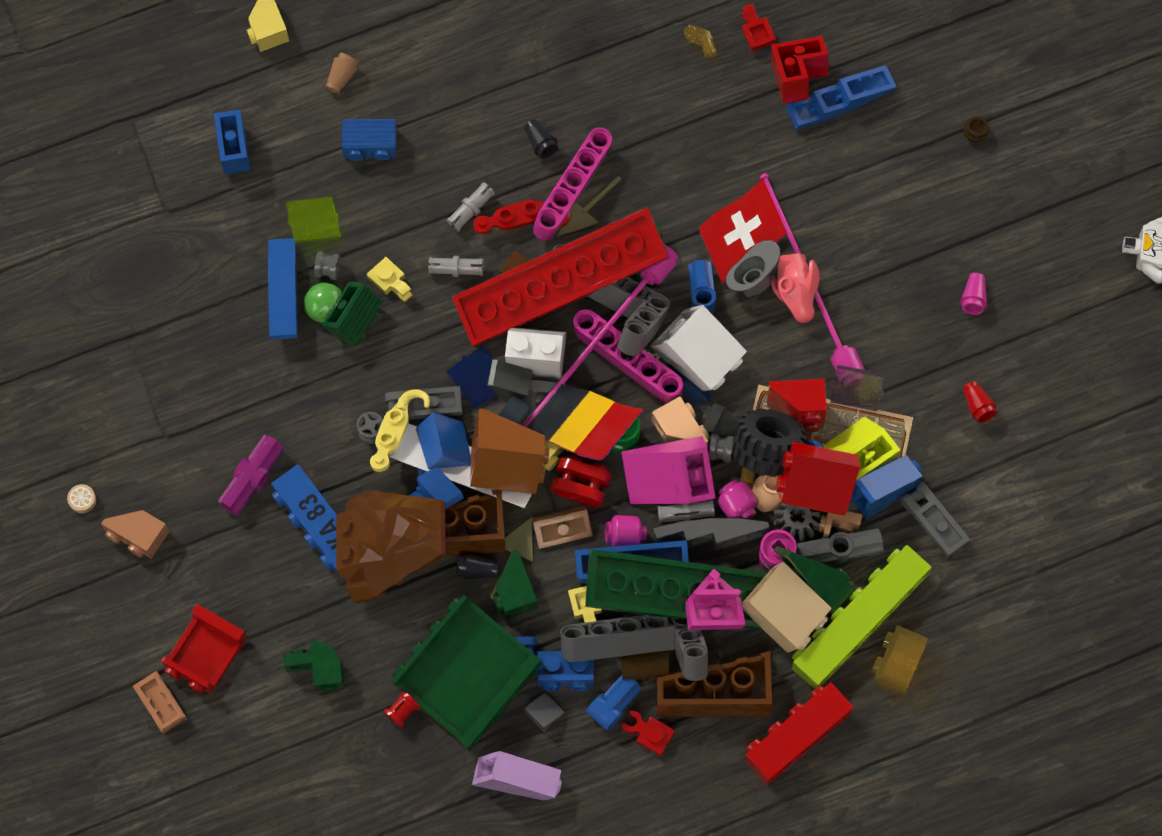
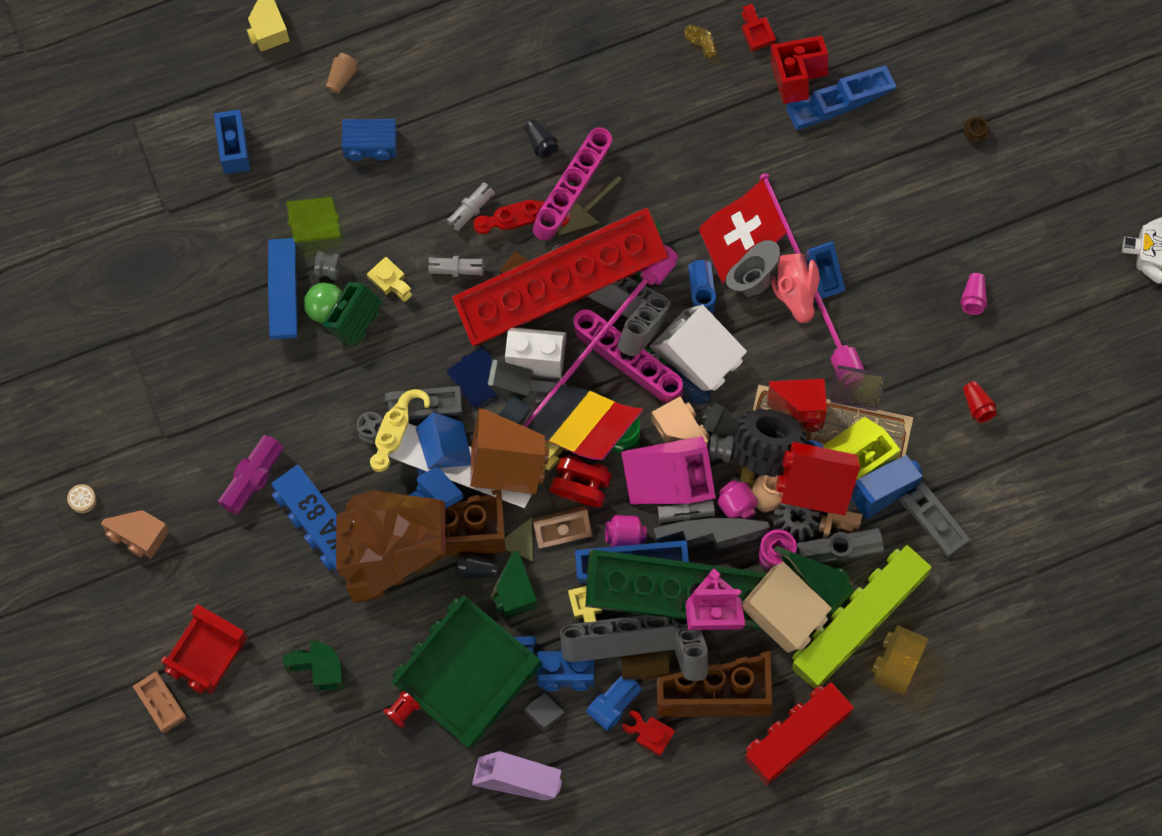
(829, 269): none -> blue slope

